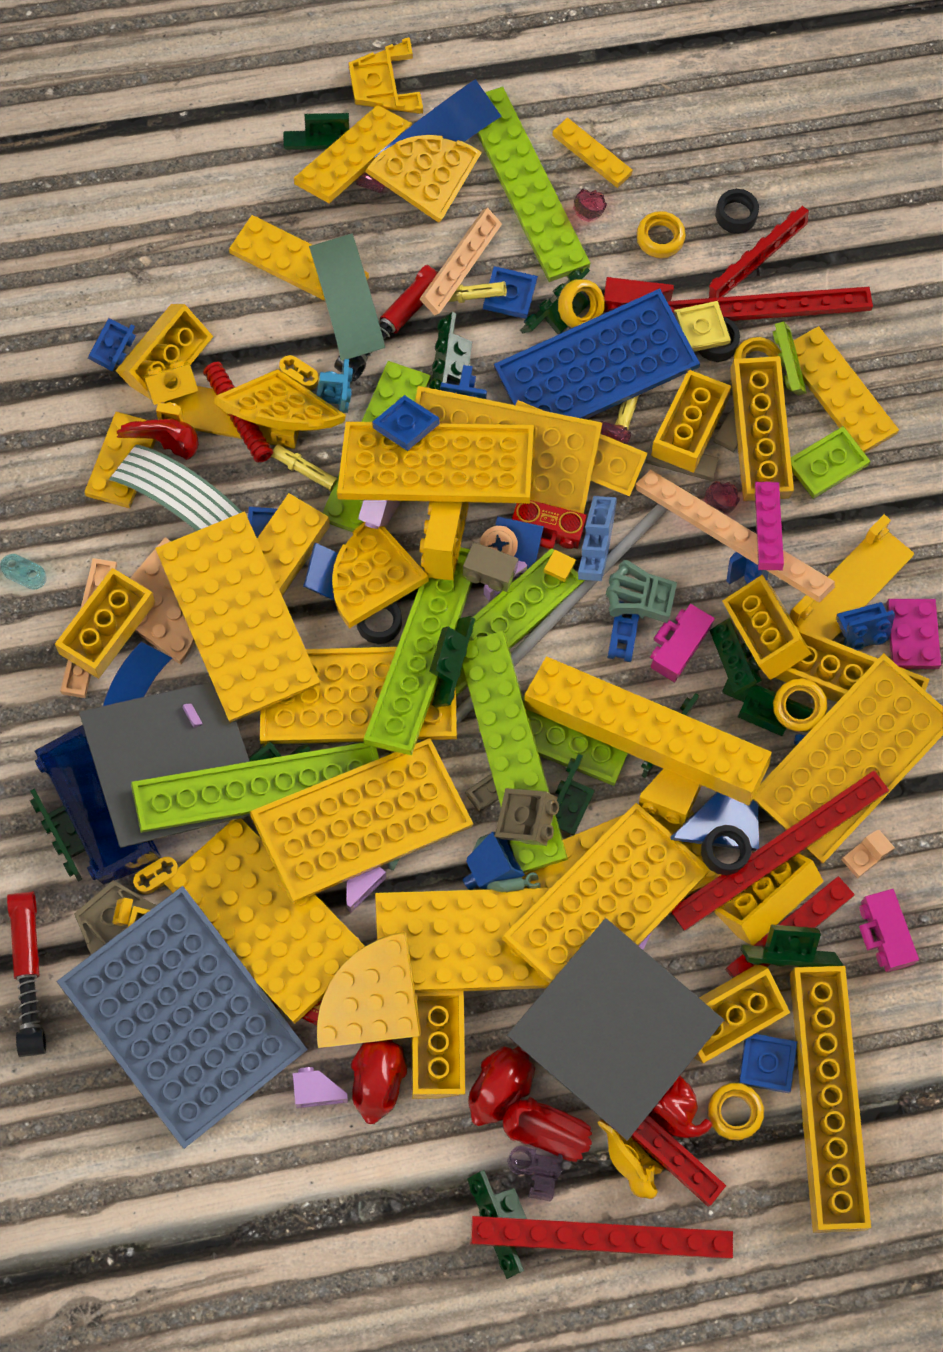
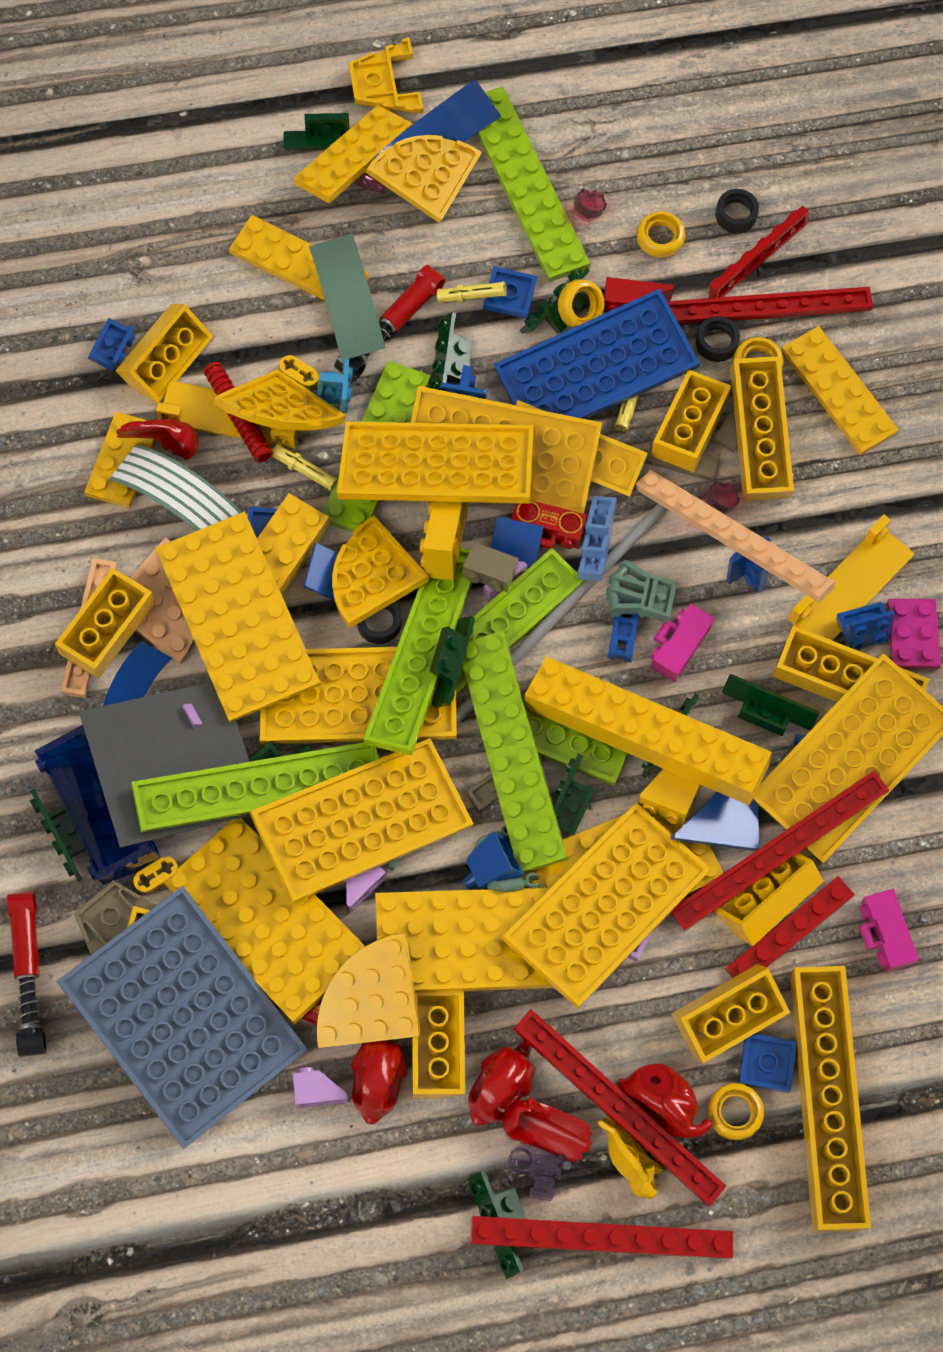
(22, 570): clear light blue plate -> none
(122, 911): yellow tile -> none
(184, 383): yellow brick -> none
(377, 512): lavender slope -> none
(405, 423): blue plate -> none
(460, 261): light nougat plate -> none
(504, 534): light nougat gear -> none
(527, 816): dark tan plate -> none
(559, 565): yellow tile -> none
(592, 152): yellow plate -> none
(615, 432): clear pink cone -> none
(615, 1028): dark grey piece -> none
(703, 325): light yellow tile -> none
(735, 656): dark green bracket -> none
(739, 837): black tyre -> none
(766, 627): yellow brick -> none
(769, 526): dark pink plate -> none
(789, 358): lime plate -> none
(790, 687): yellow wheel -> none
(791, 947): dark green bracket -> none
(828, 462): lime plate -> none
(868, 853): light nougat slope -> none

